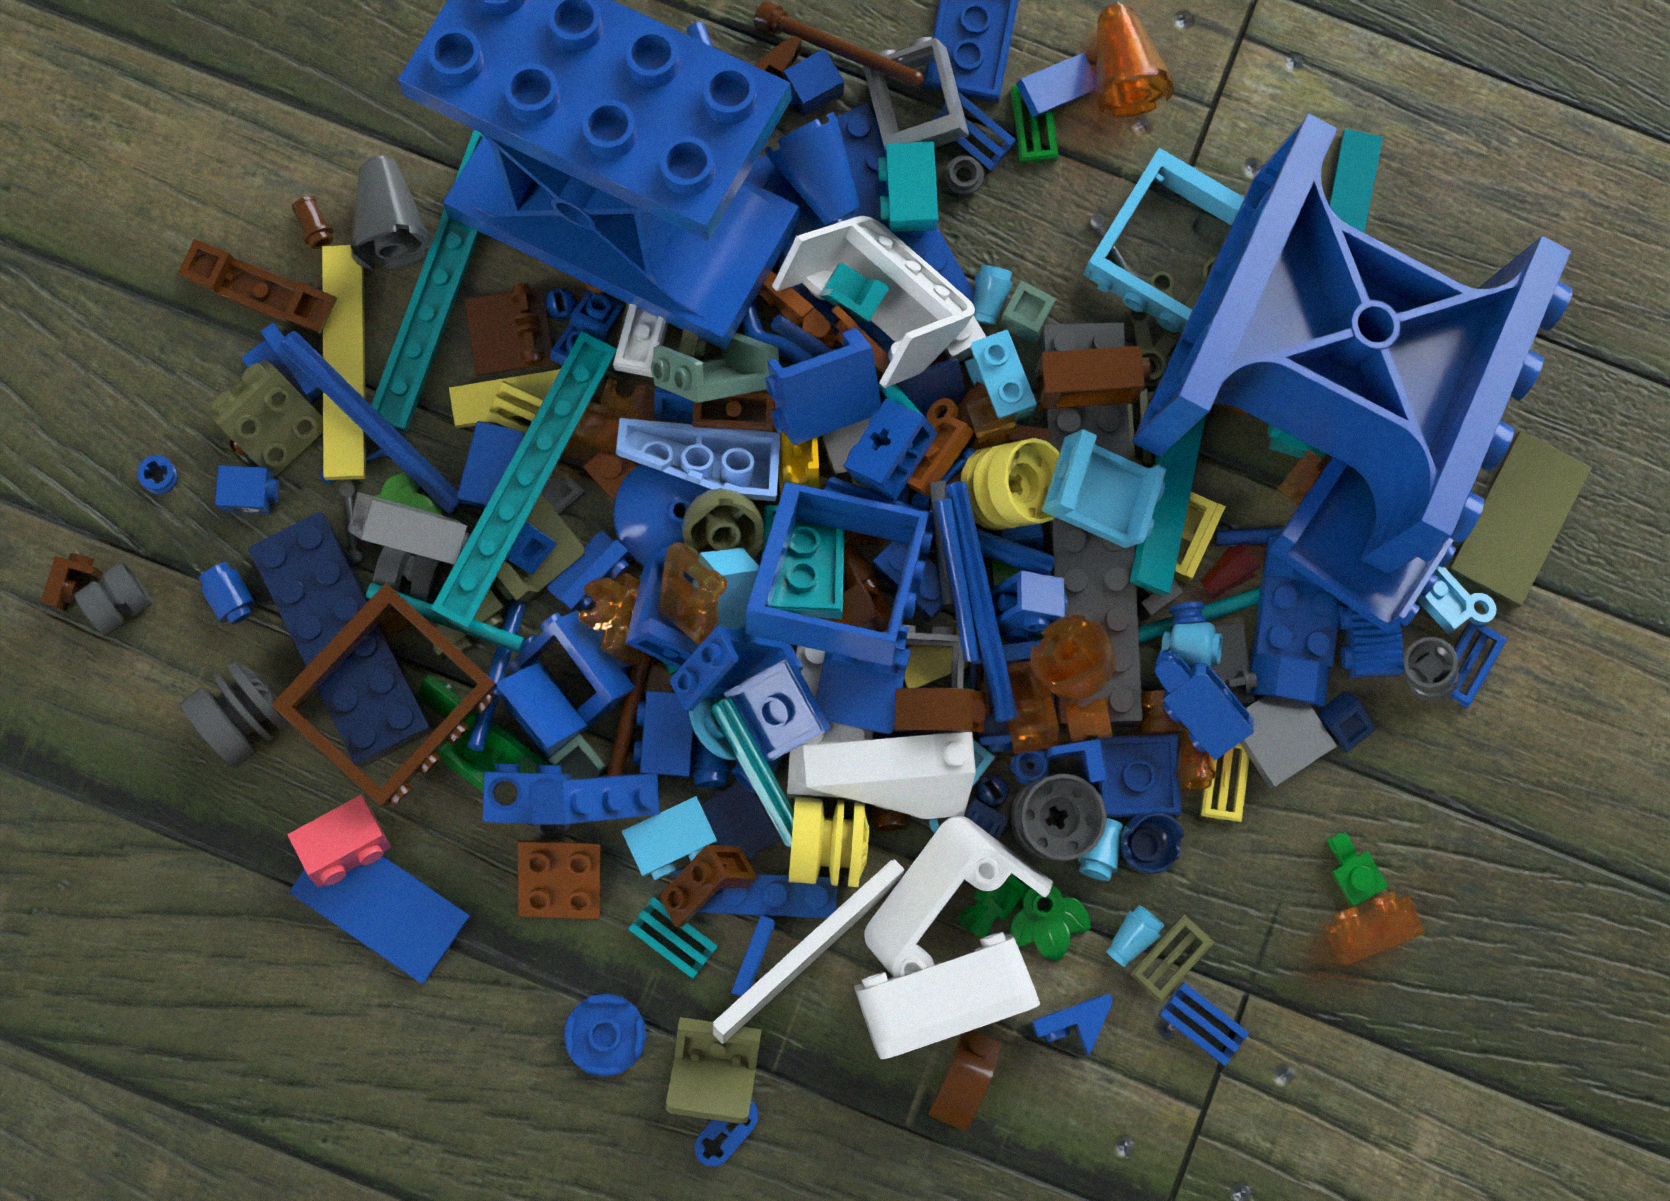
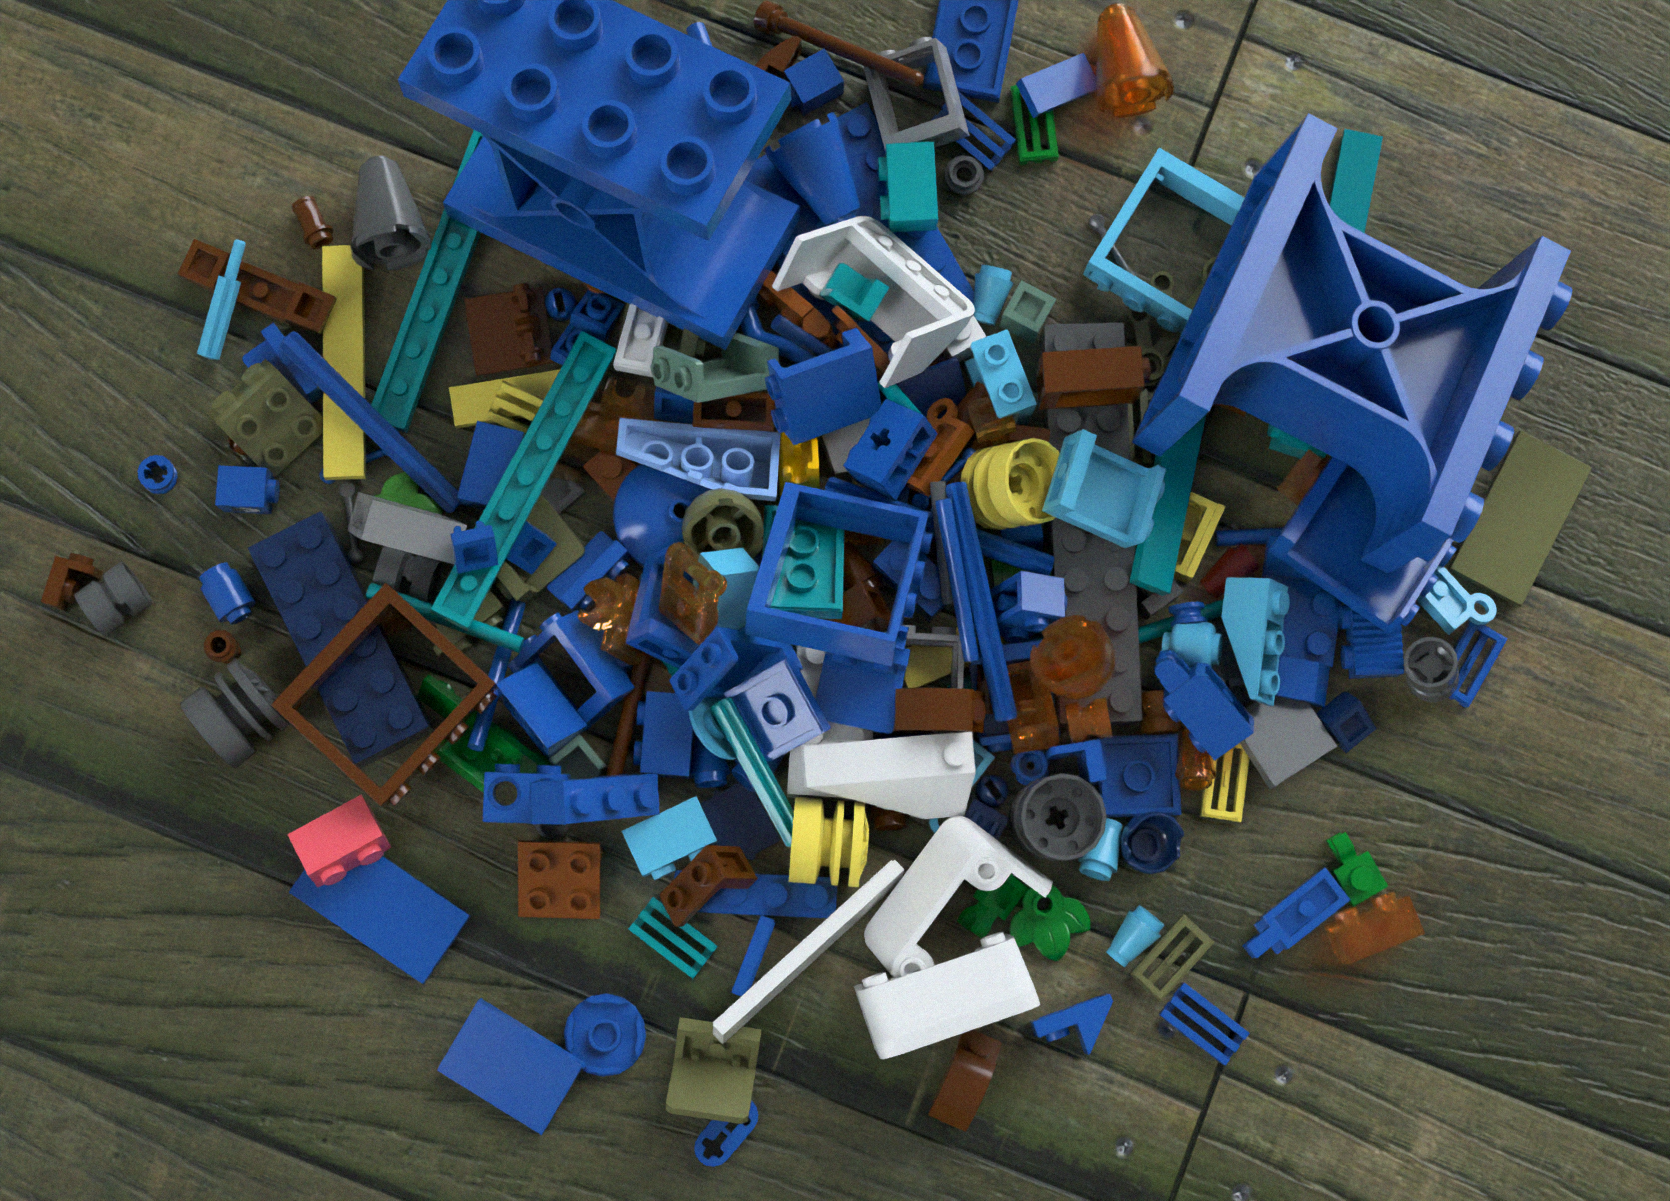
(214, 652): none -> reddish brown pin
(222, 306): none -> medium azure axle
(474, 548): none -> blue tile
(511, 1066): none -> blue tile
(1254, 623): none -> medium azure slope
(1297, 914): none -> blue hinge

